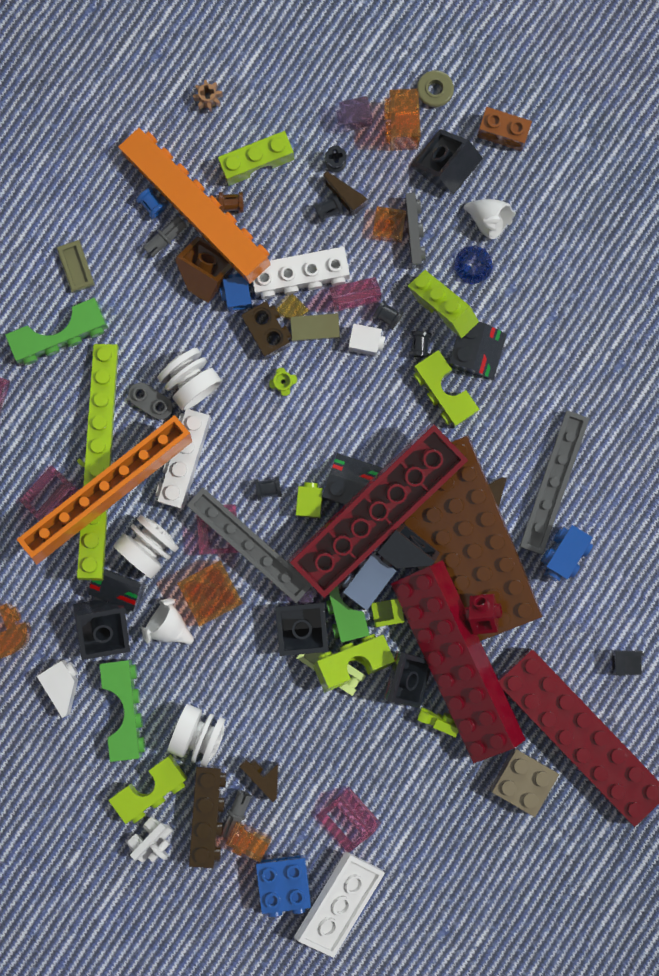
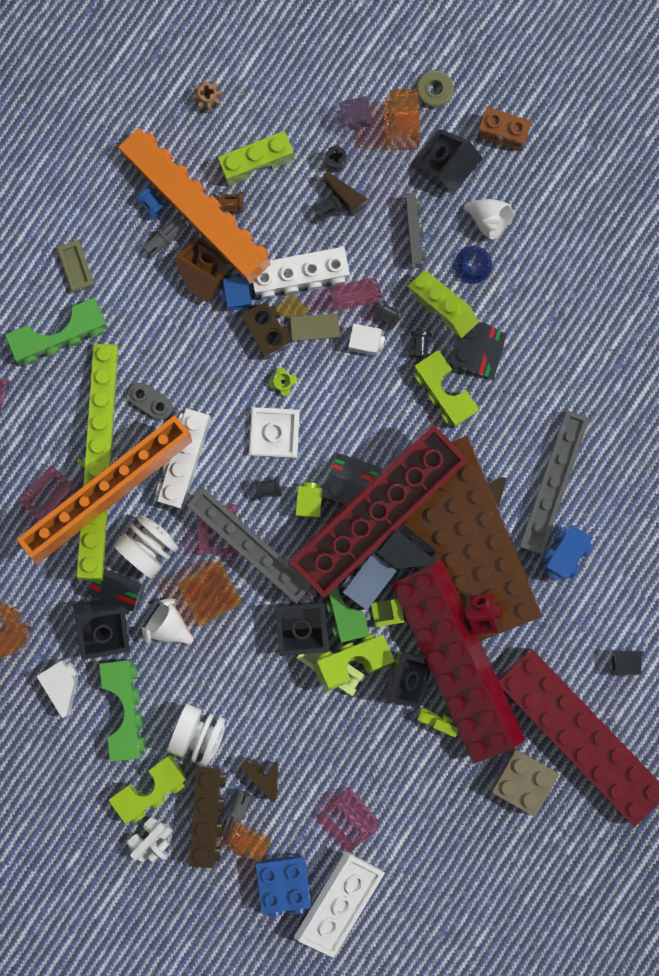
(187, 375): white wheel -> none
(274, 432): none -> white tile
(389, 224): clear orange piece -> none

